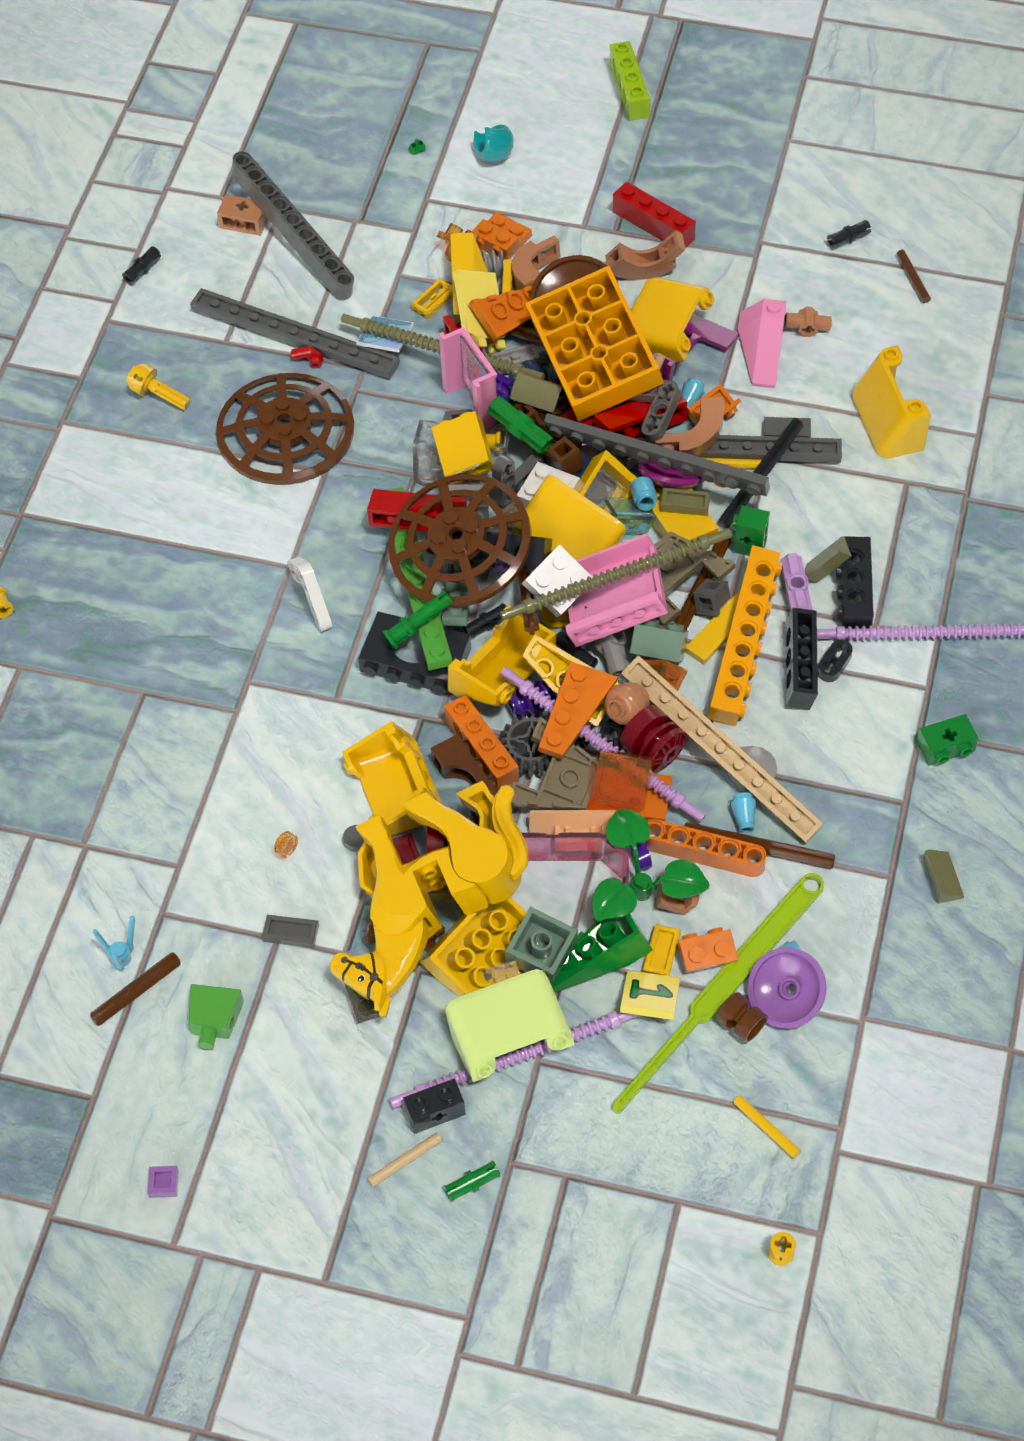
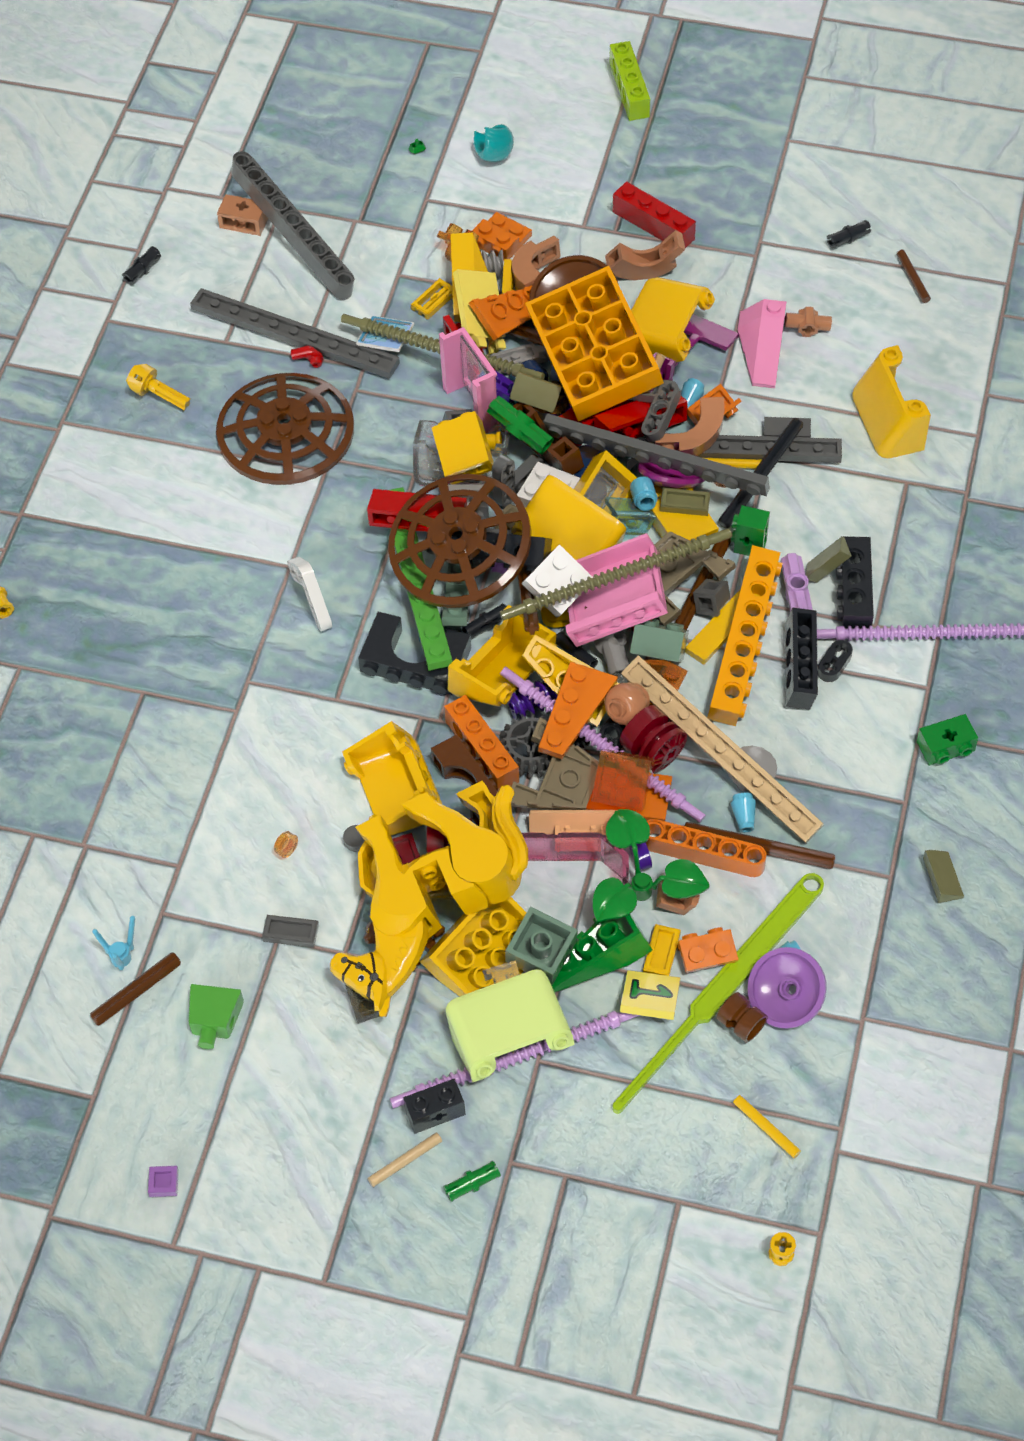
(409, 625): green pin -> none

